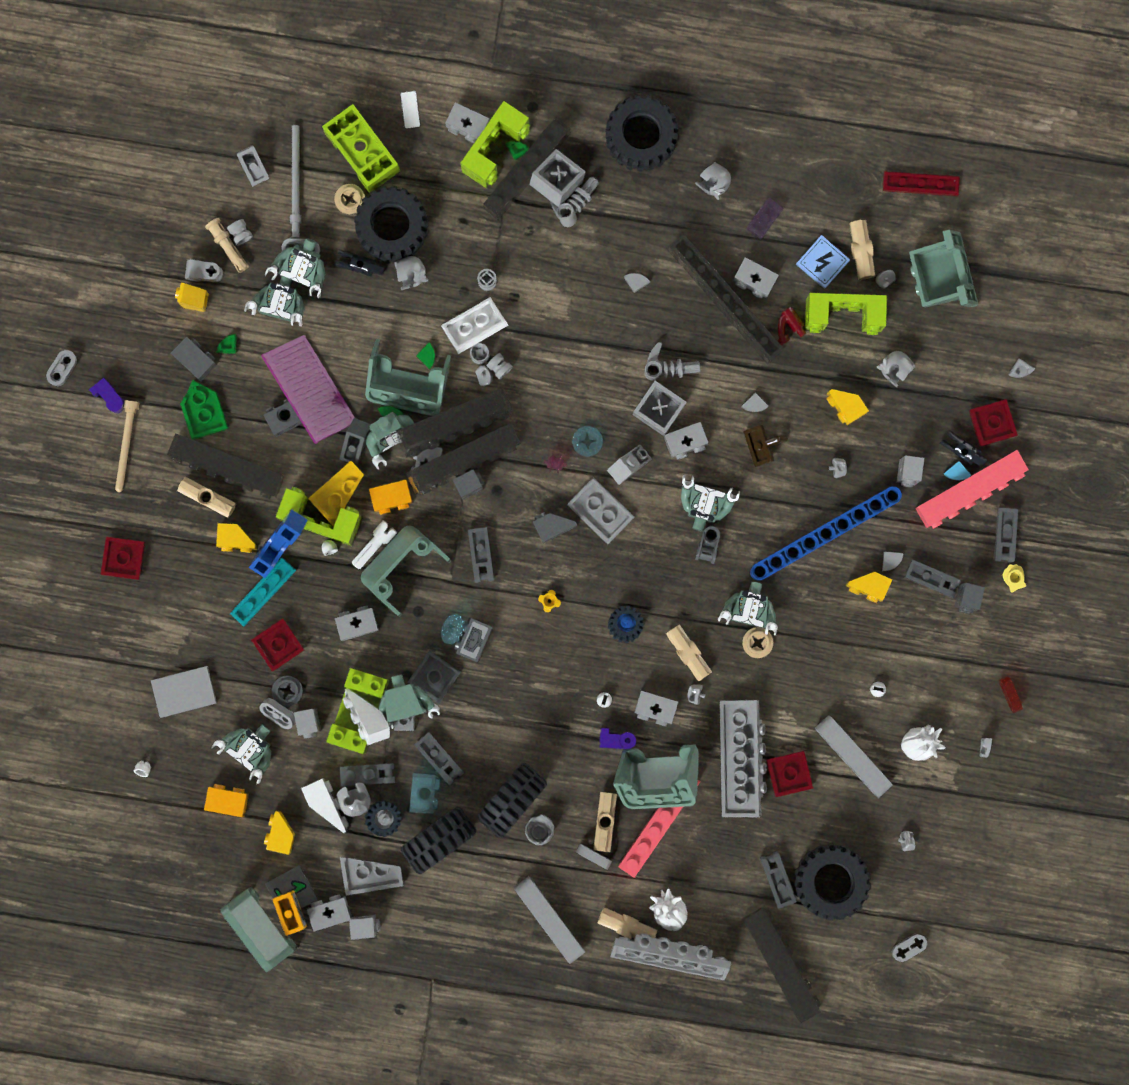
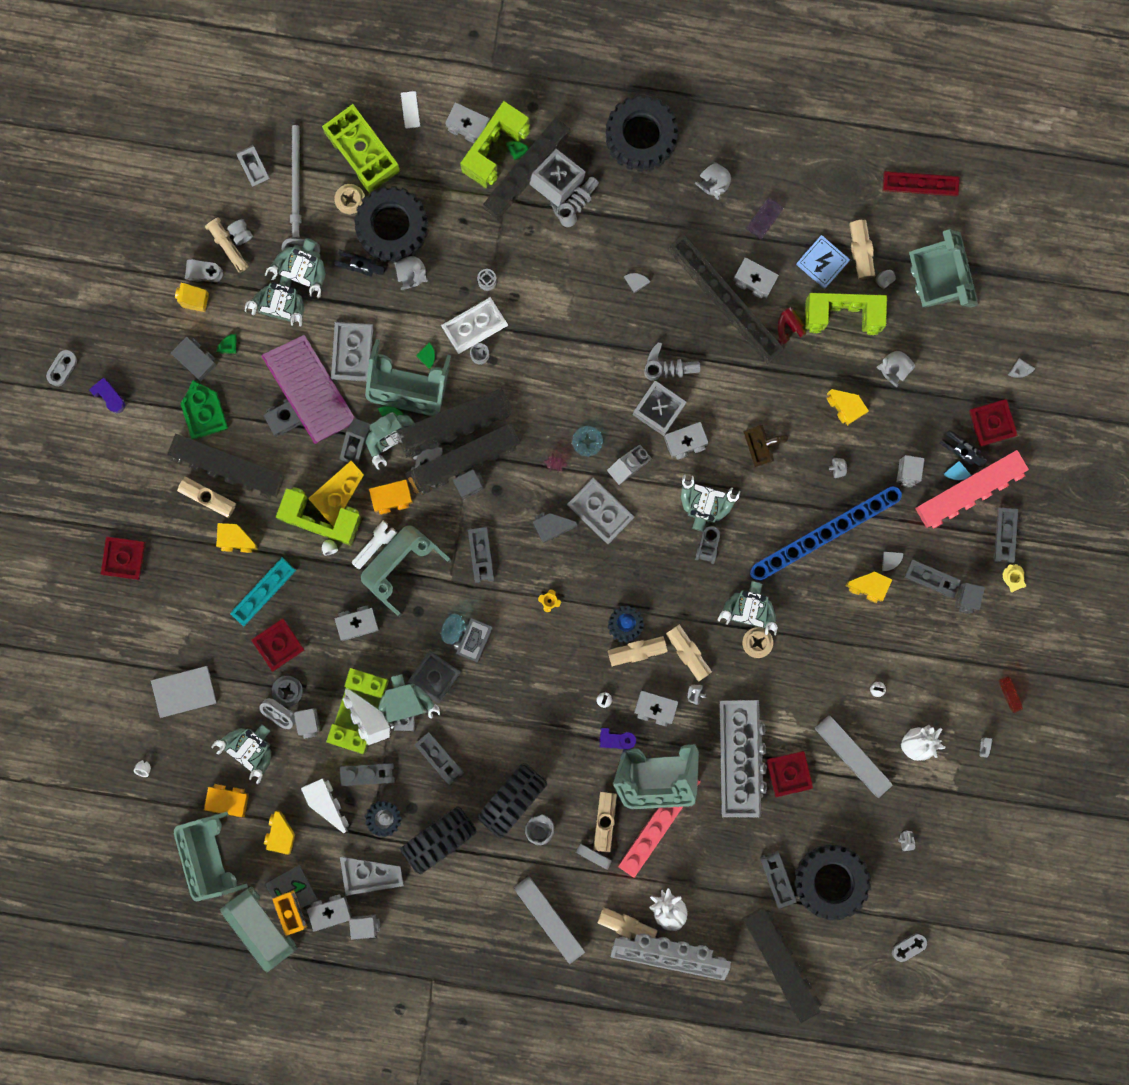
(130, 409): tan piece -> none
(202, 859): none -> sand green windscreen
(277, 543): blue arch -> none
(351, 351): none -> light grey tile
(354, 801): light grey helmet -> none
(417, 803): clear light blue brick -> none
(484, 375): light grey piece -> none
(499, 366): light grey wheel -> none
(637, 651): none -> tan piece
(755, 404): light grey tile -> none

